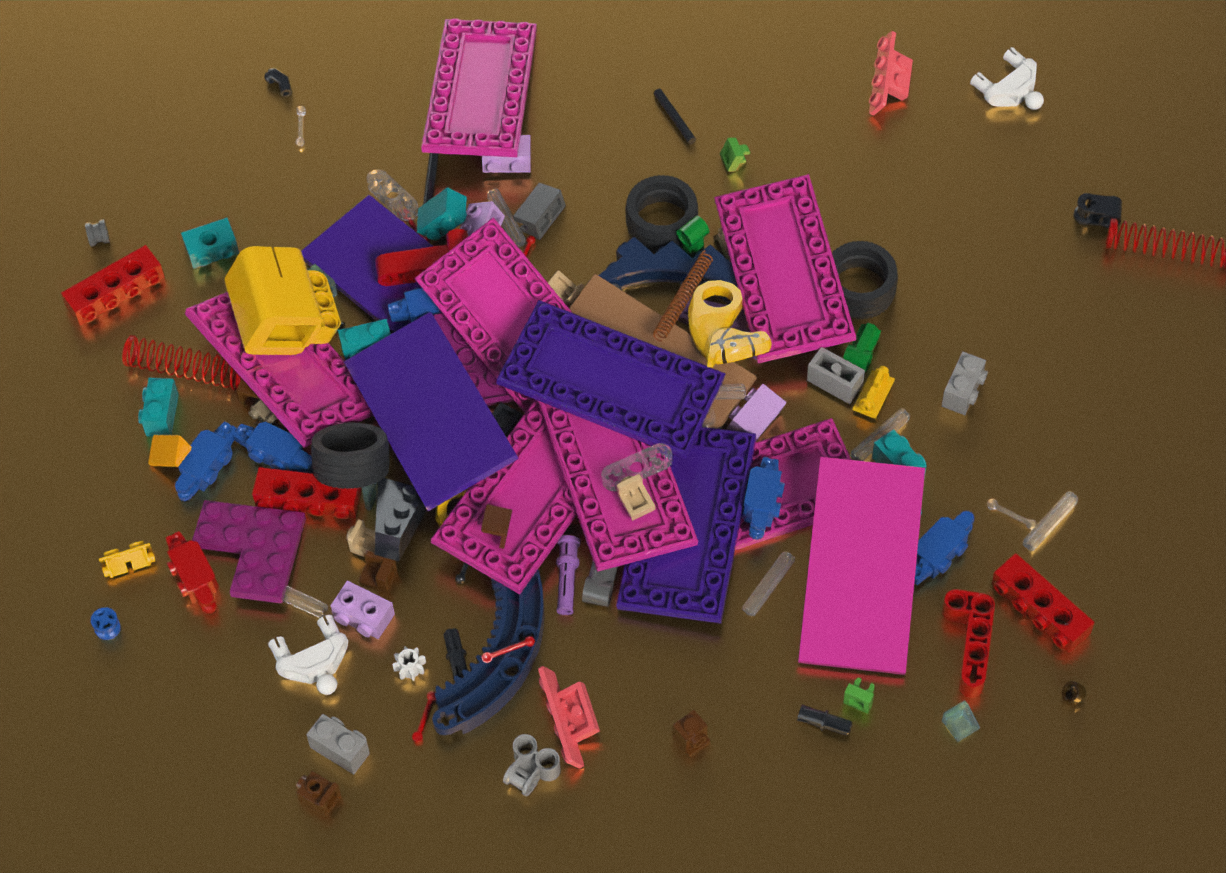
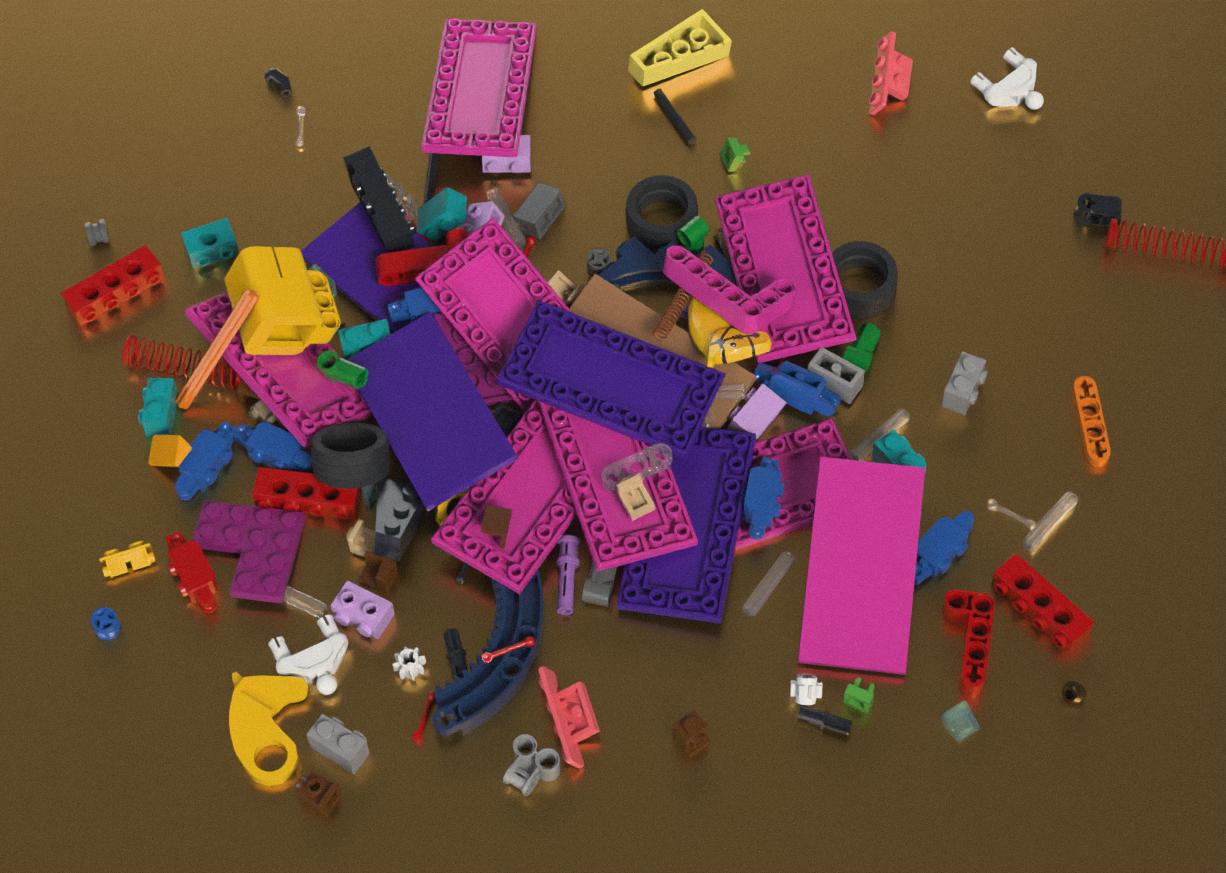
(217, 348): none -> orange axle
(252, 722): none -> yellow animal
(342, 370): none -> green piece
(379, 201): none -> black wedge
(600, 257): none -> dark grey wheel
(680, 49): none -> light yellow wedge
(725, 298): none -> dark pink beam
(798, 387): none -> blue hinge
(806, 689): none -> white gear
(874, 392): yellow hinge -> none
(1087, 421): none -> orange beam

